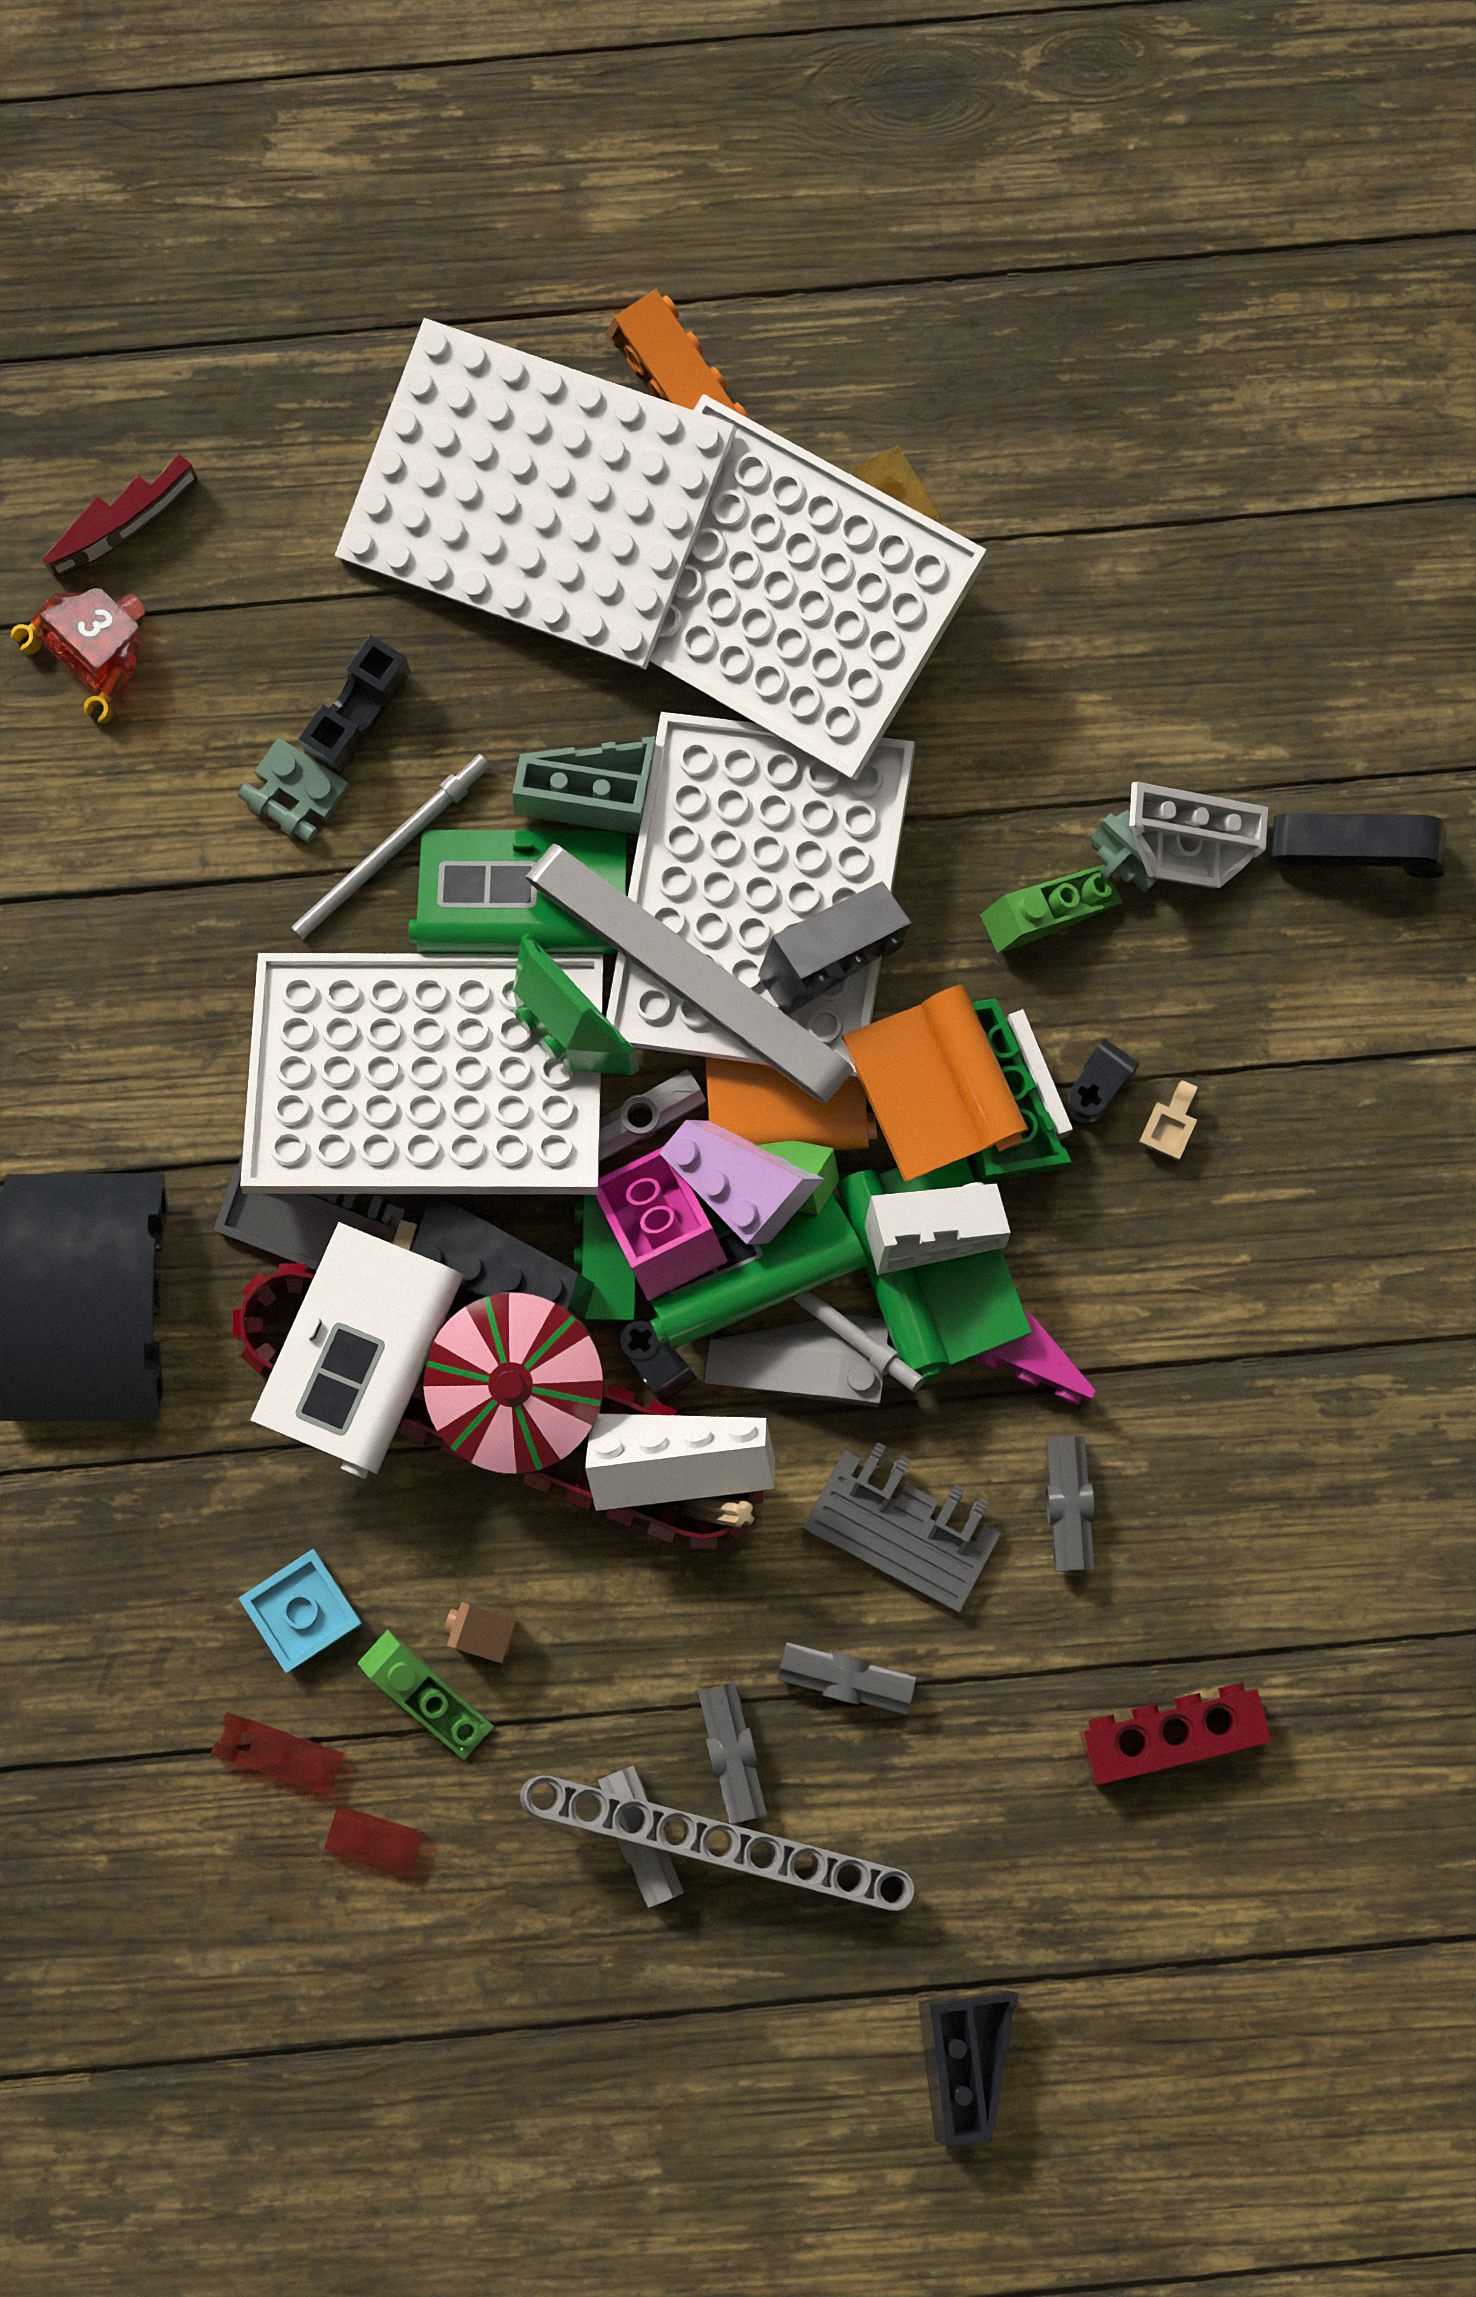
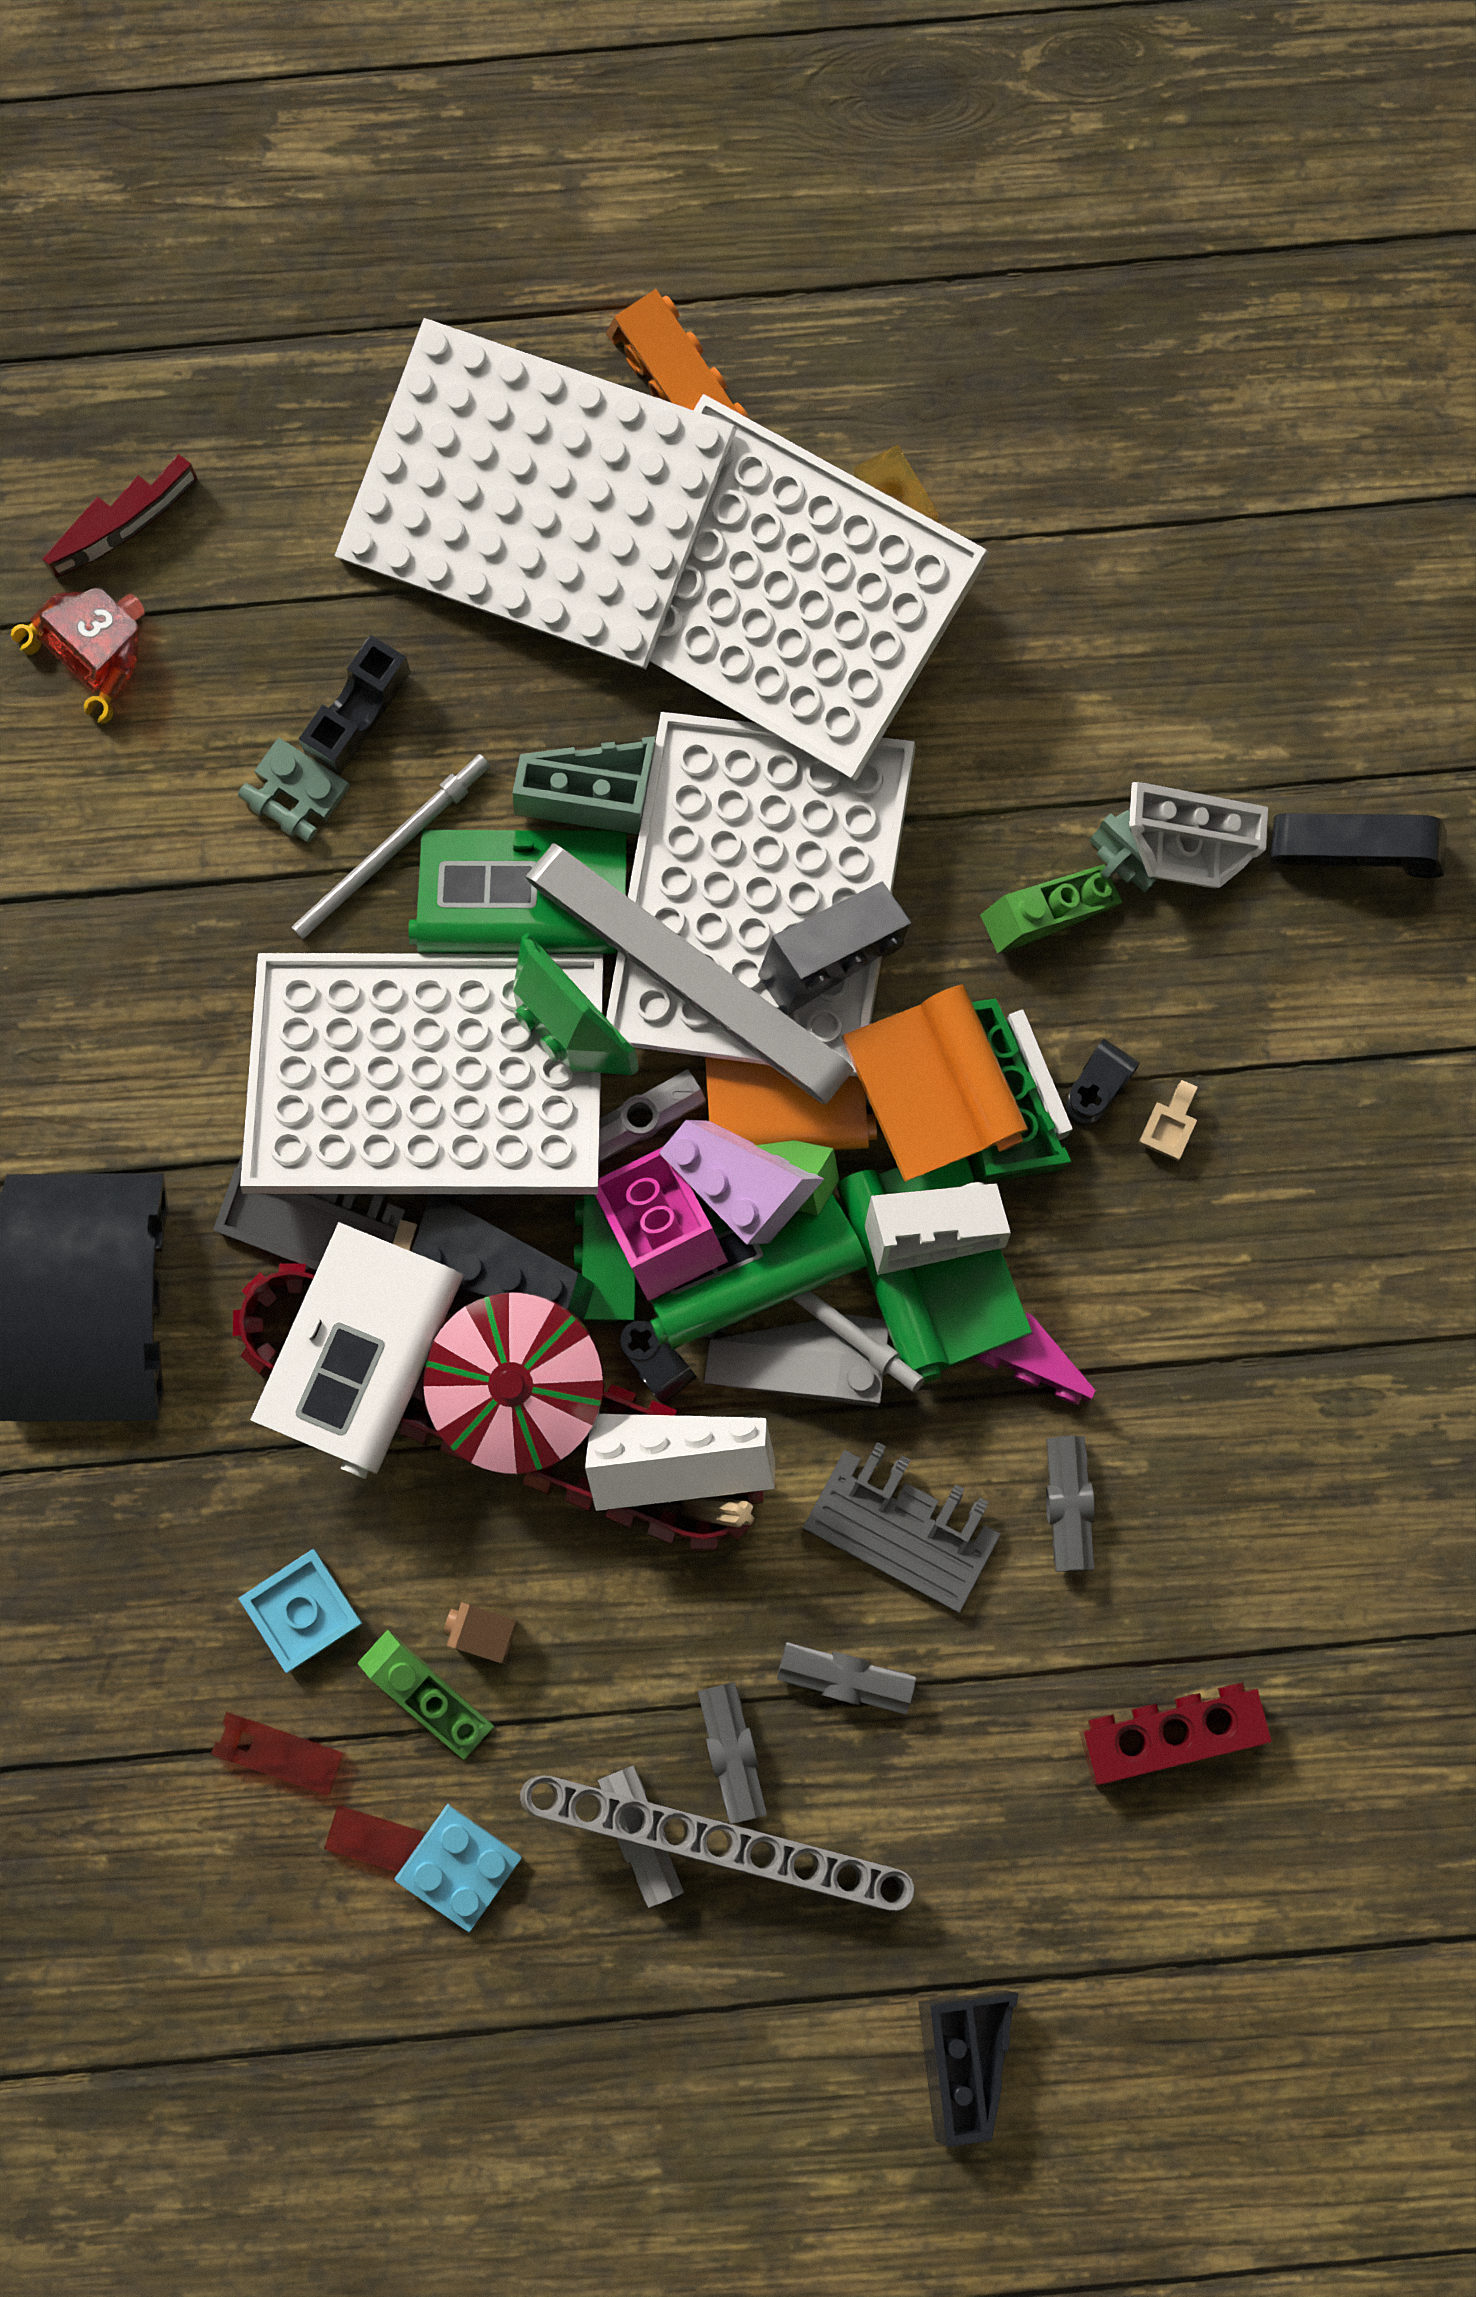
(458, 1868): none -> medium azure plate

